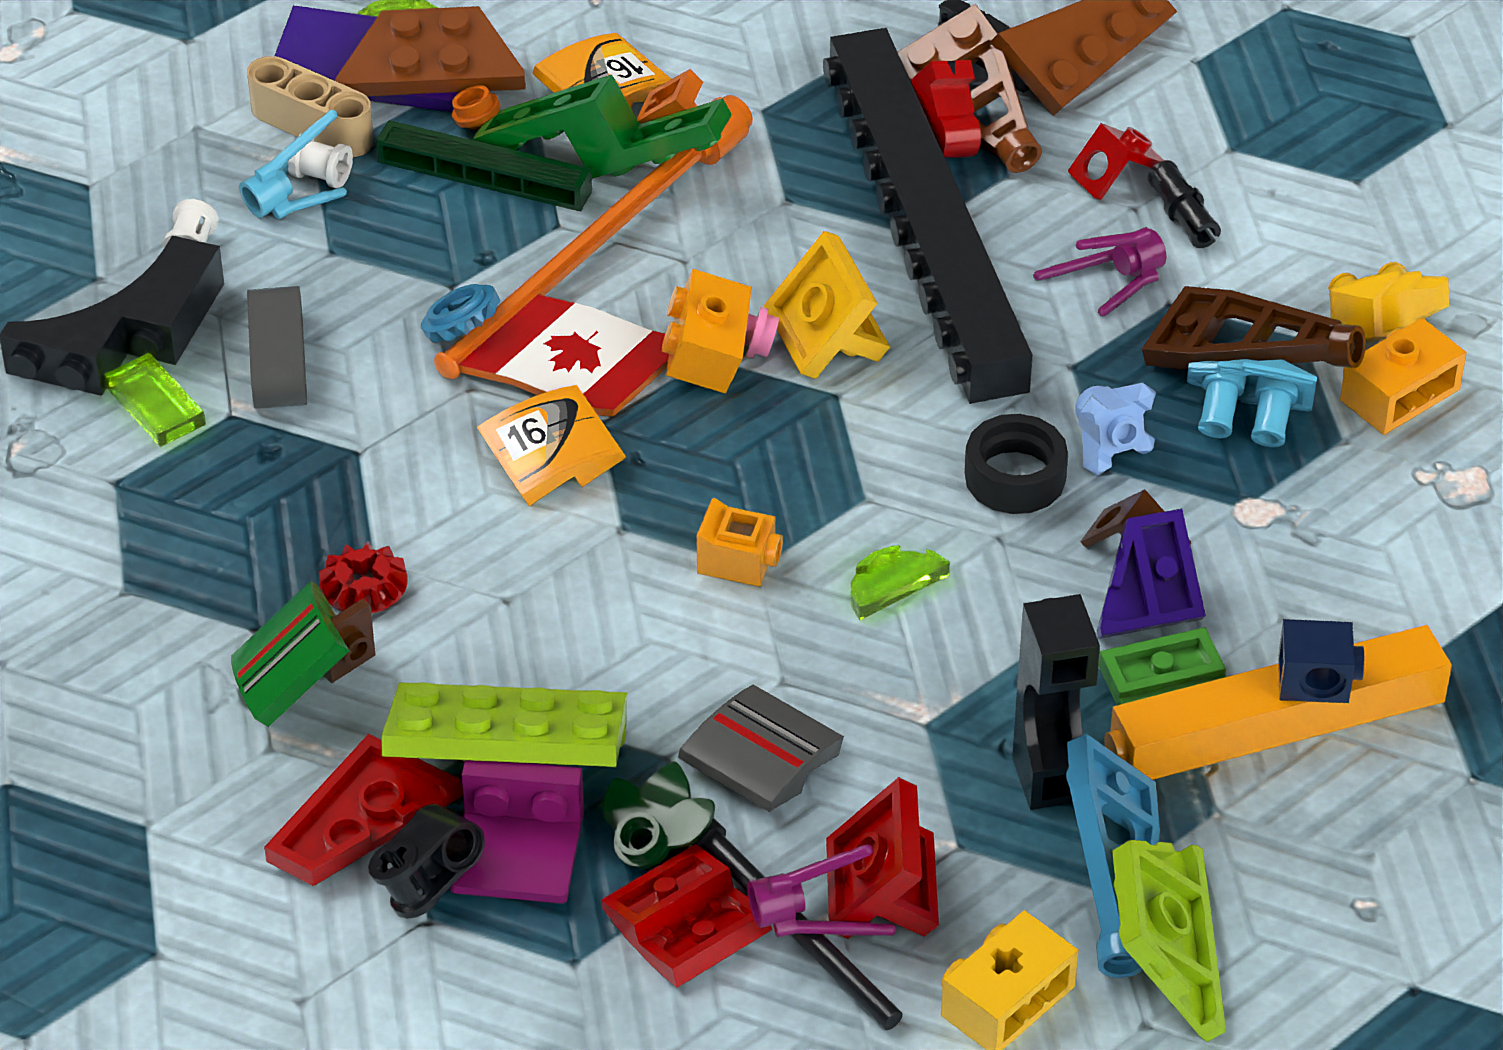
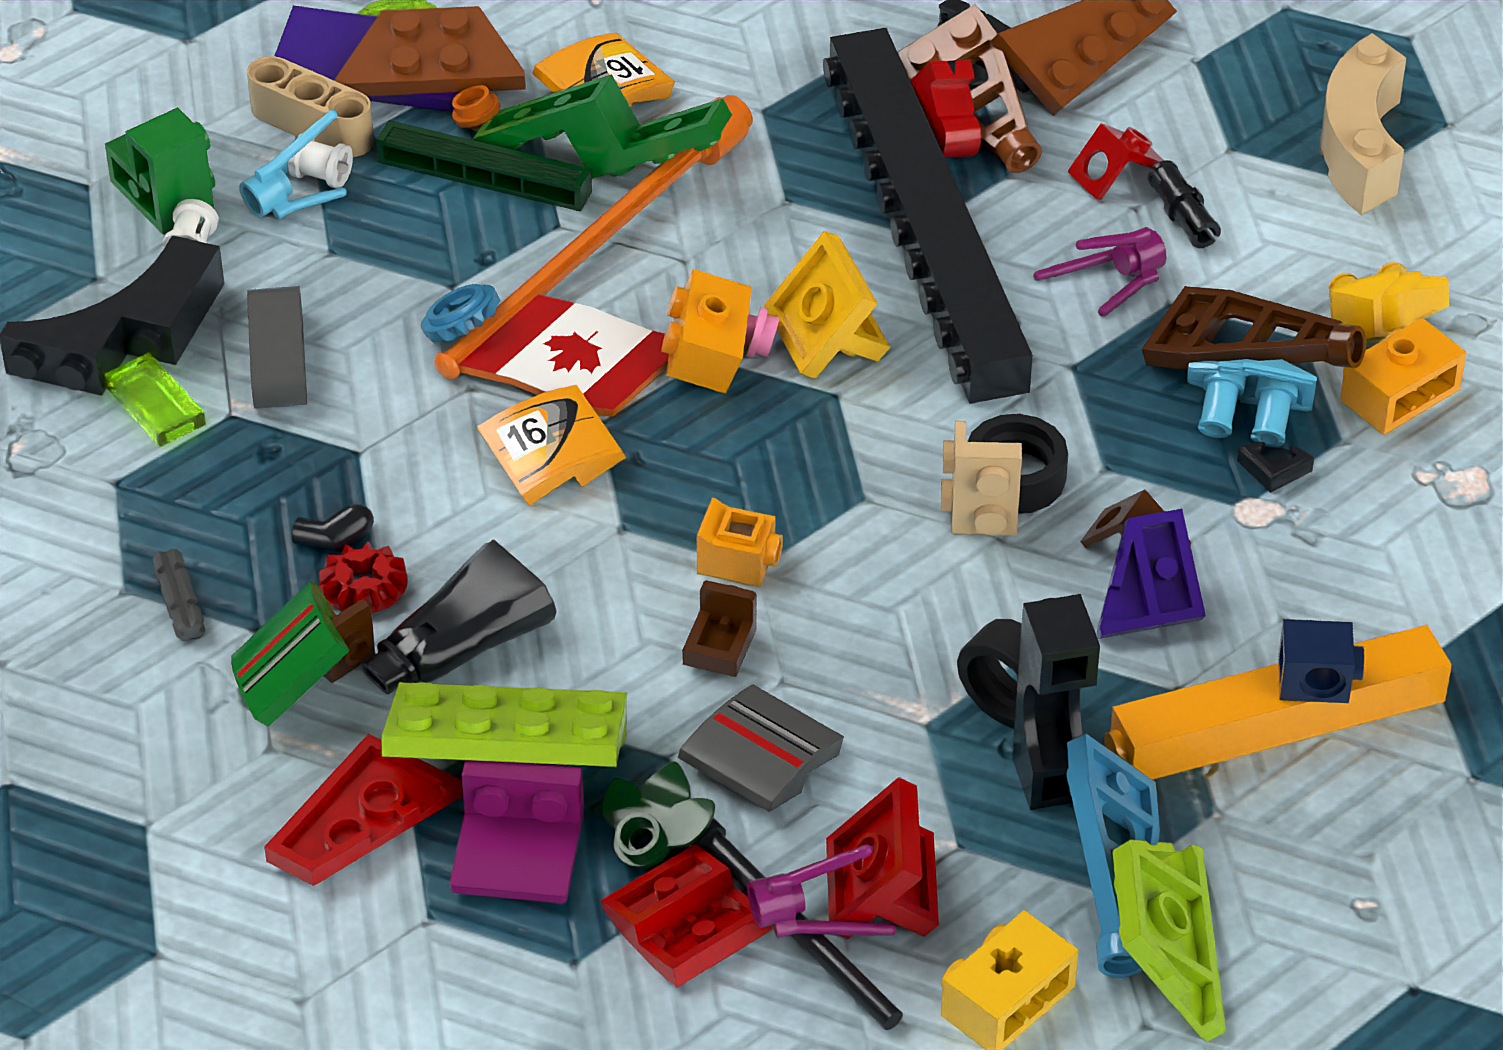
(162, 166): none -> green brick
(179, 594): none -> dark grey axle
(342, 528): none -> black arm
(427, 856): black piece -> none
(475, 610): none -> black piece
(671, 97): orange bracket -> none
(721, 629): none -> reddish brown bracket
(892, 576): clear neon green tile -> none
(982, 486): none -> tan bracket
(984, 676): none -> black tyre
(1113, 423): light blue rock -> none
(1160, 665): bright green plate -> none
(1274, 465): none -> black tile
(1355, 145): none -> tan brick

